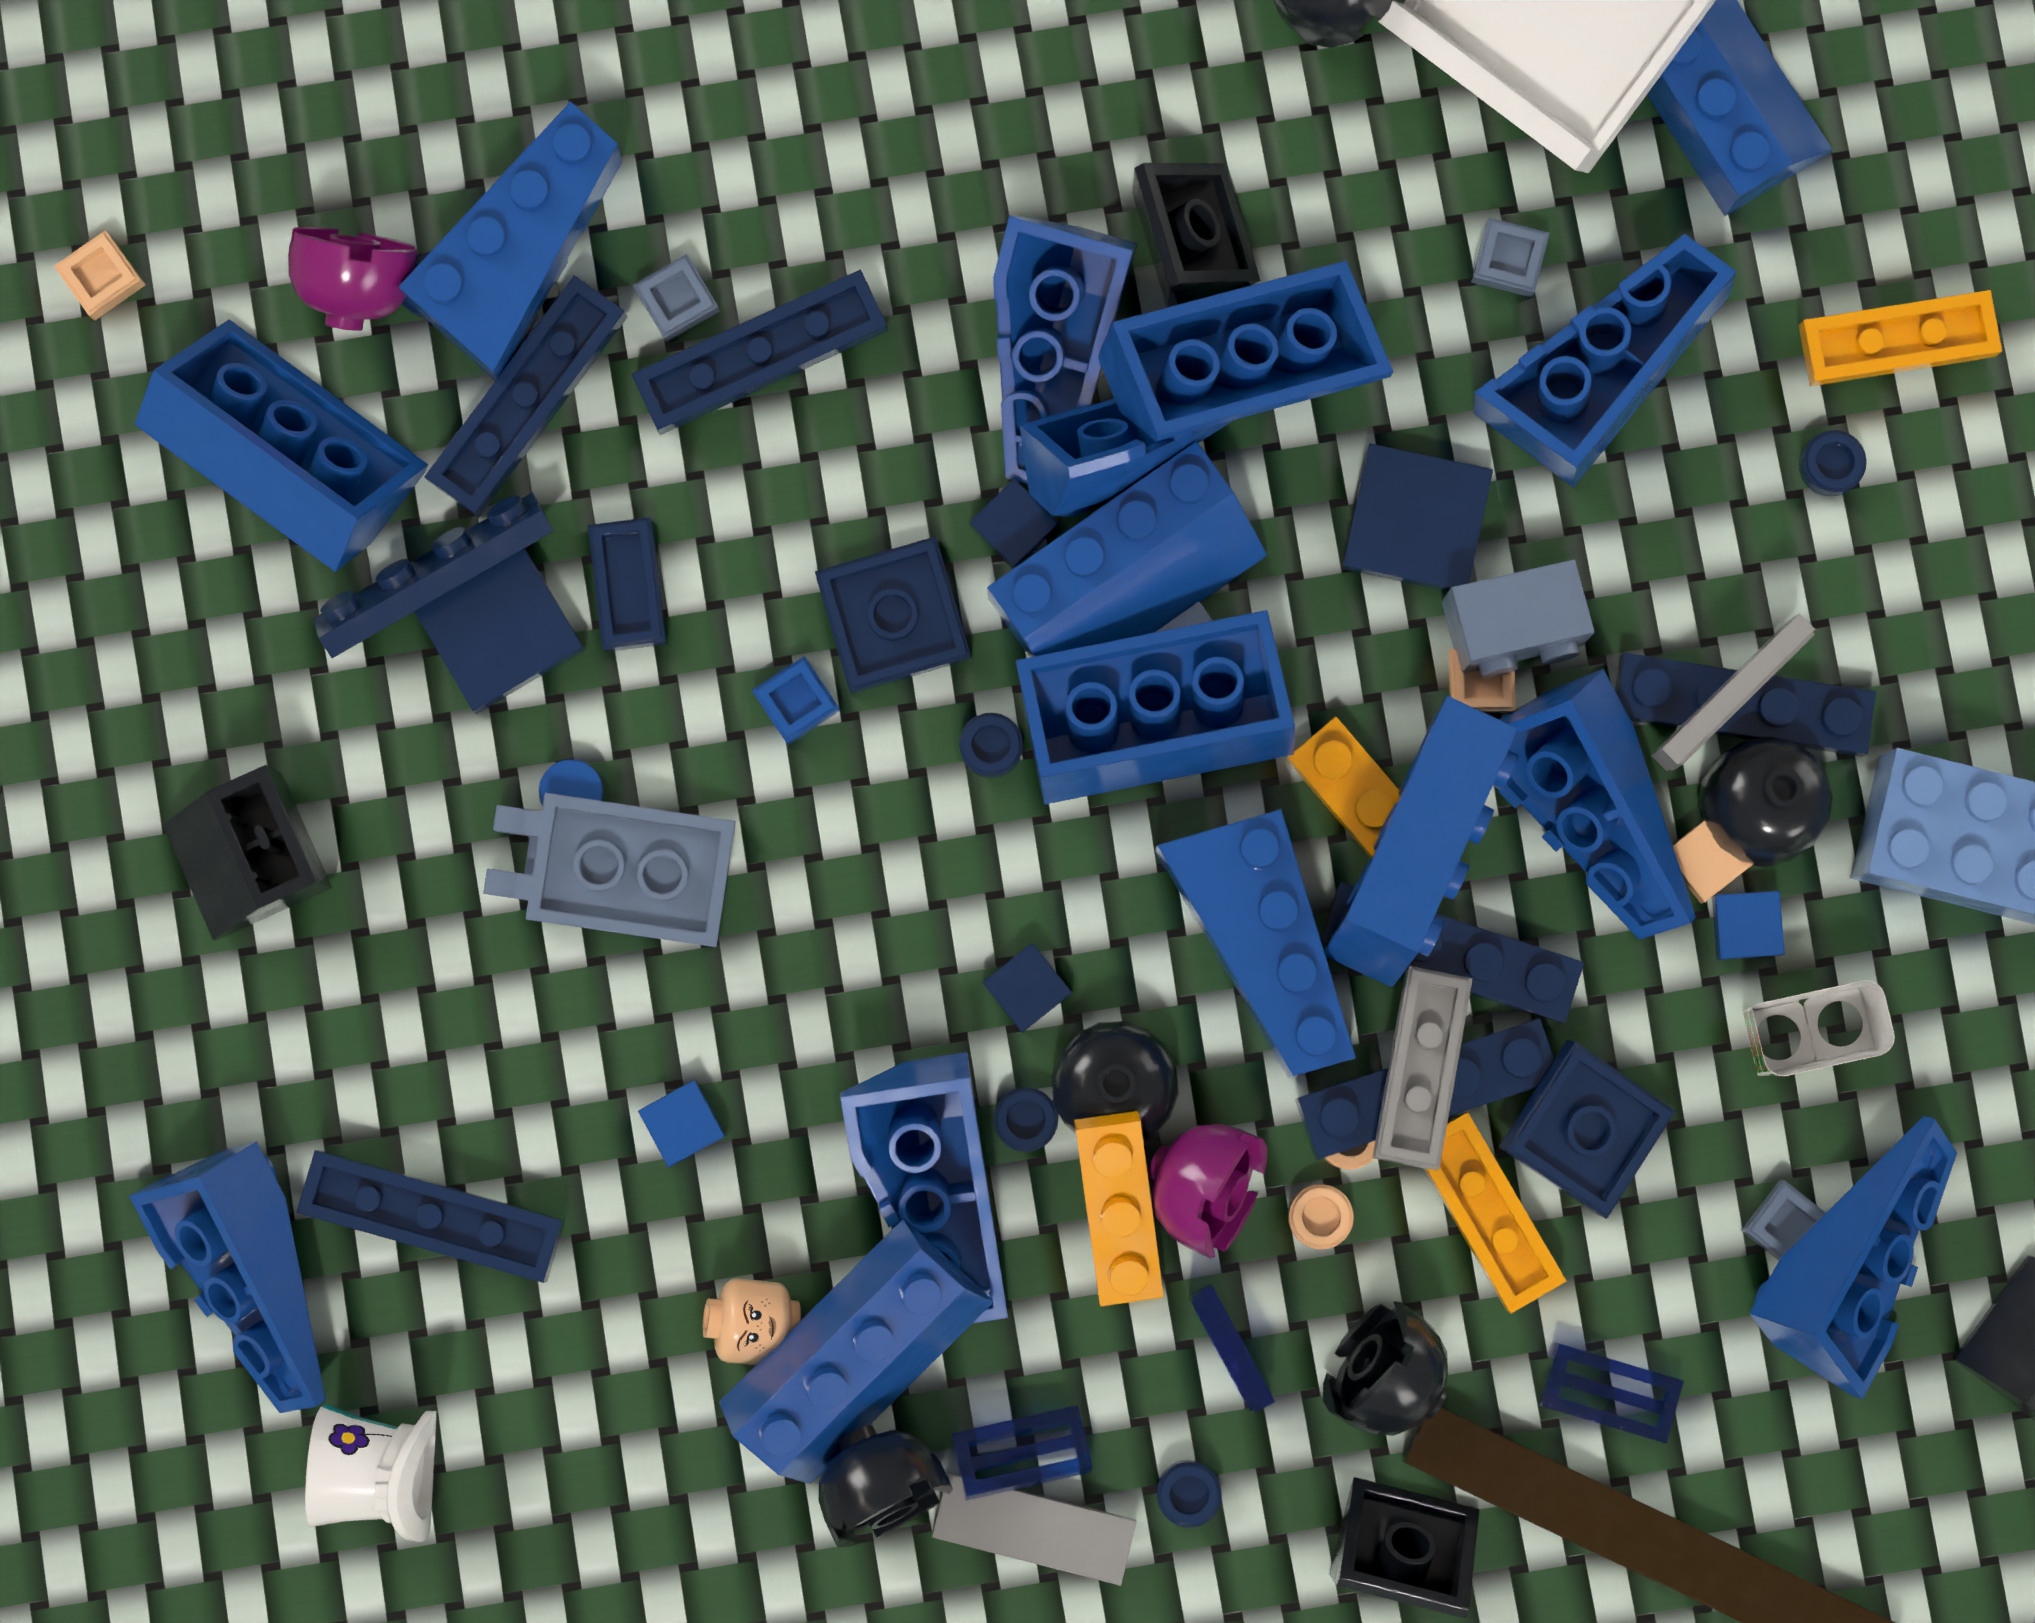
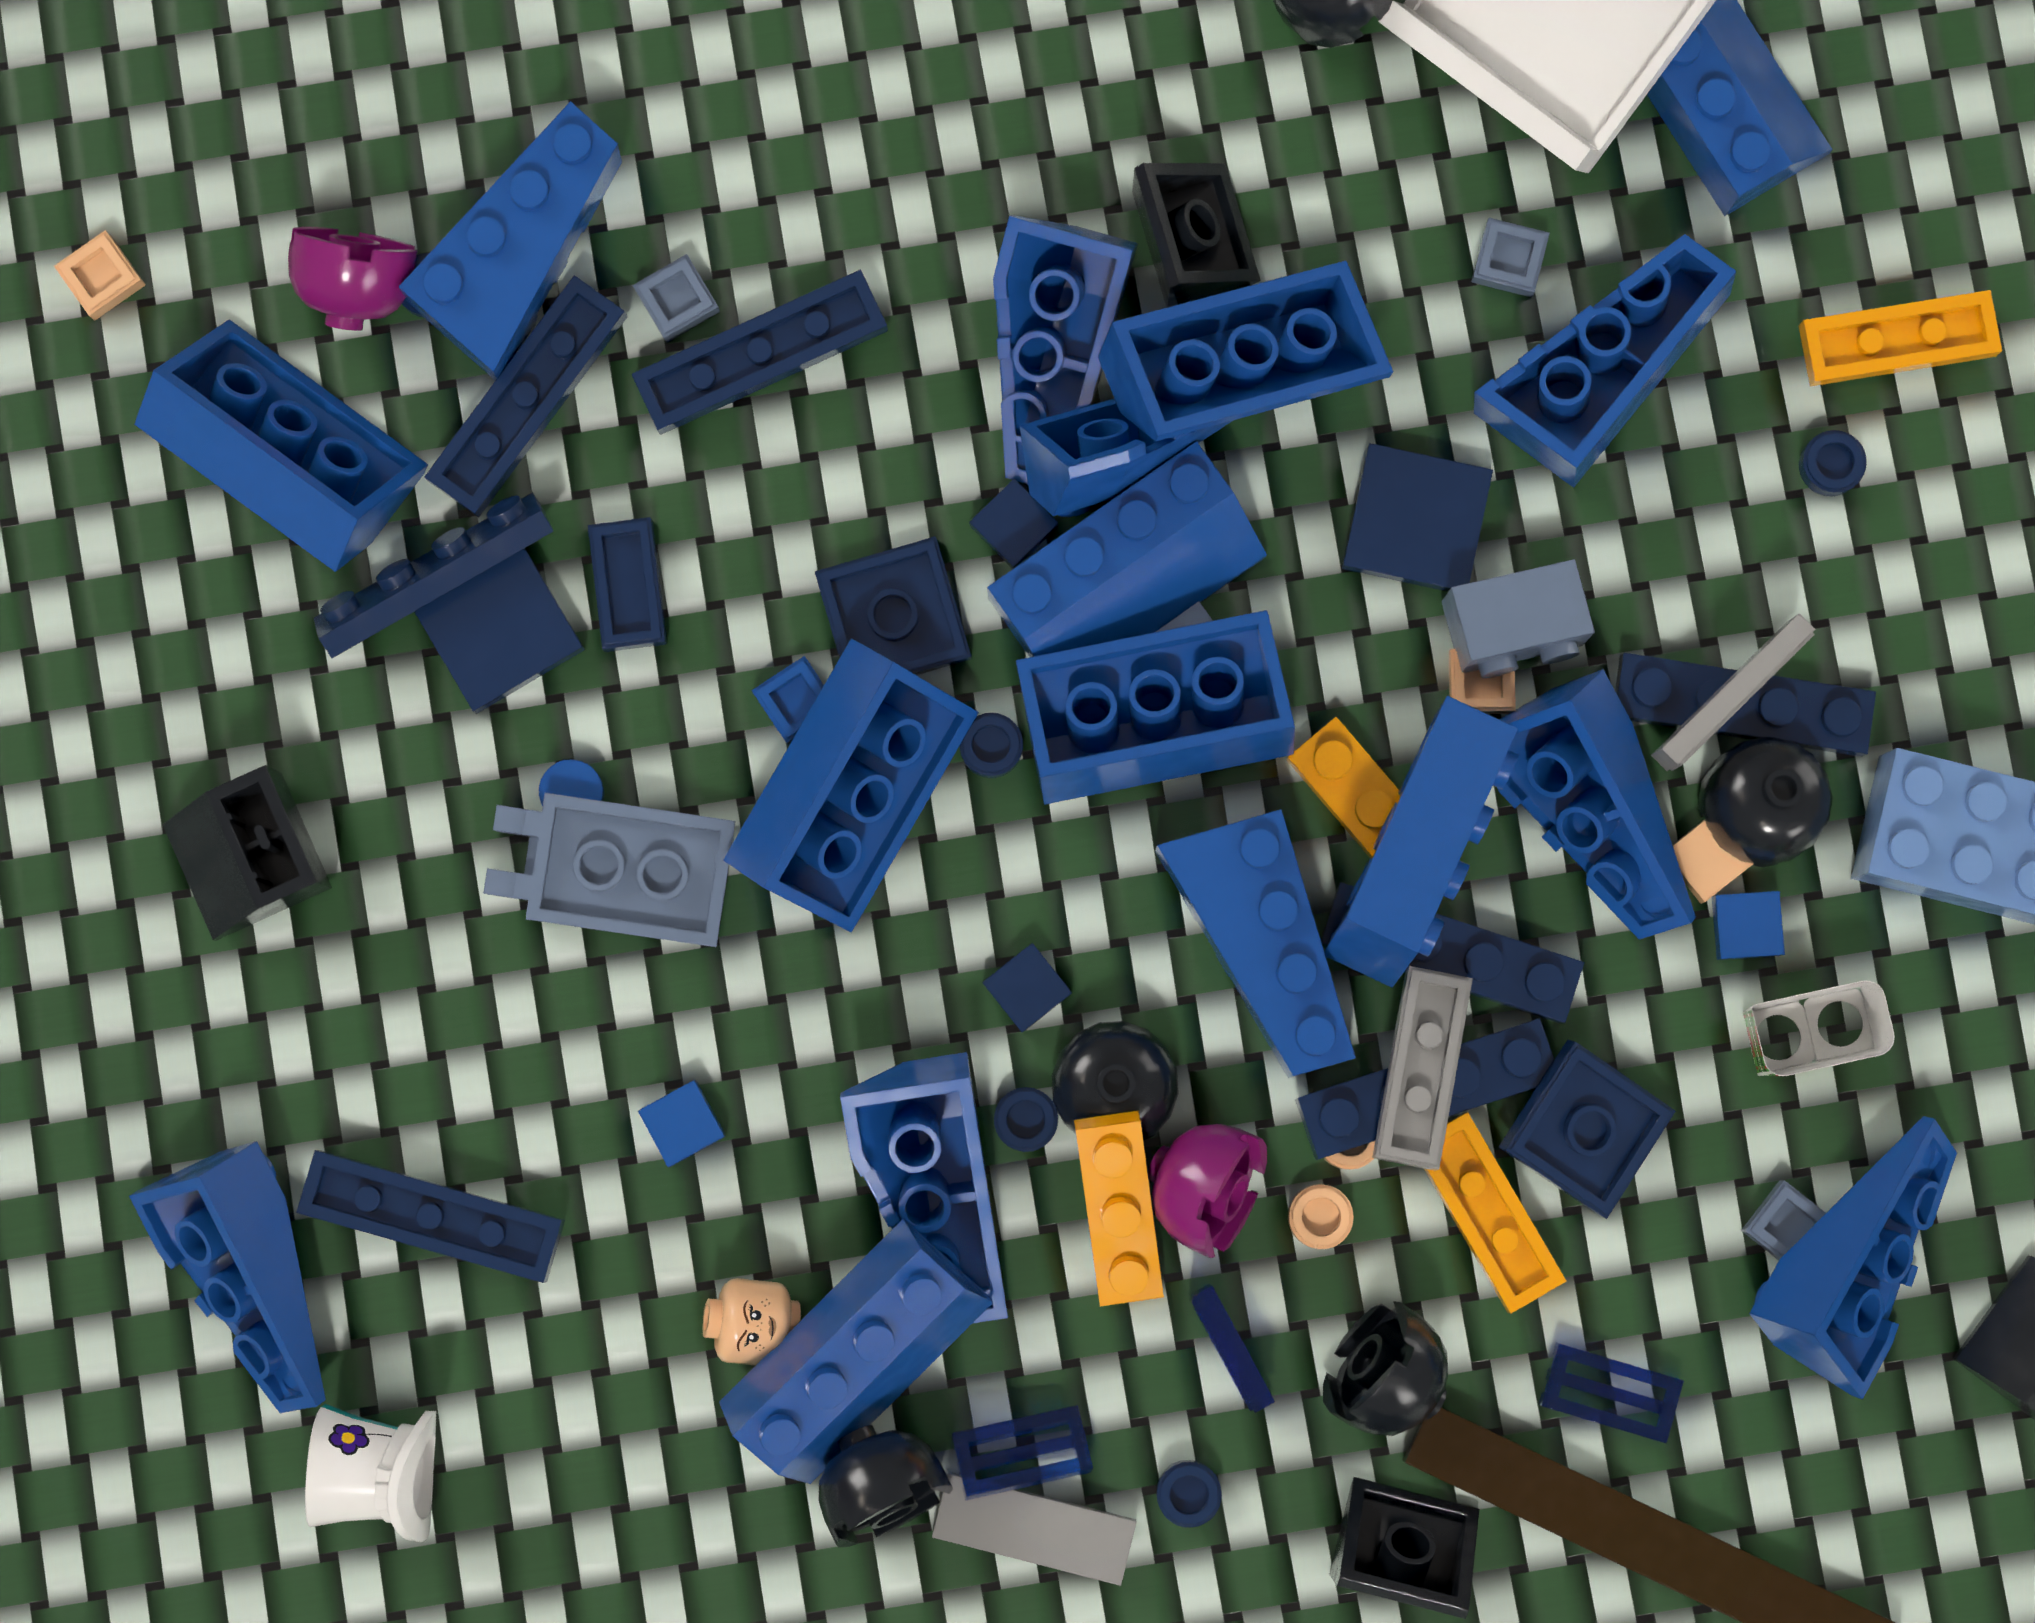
(850, 786): none -> blue slope

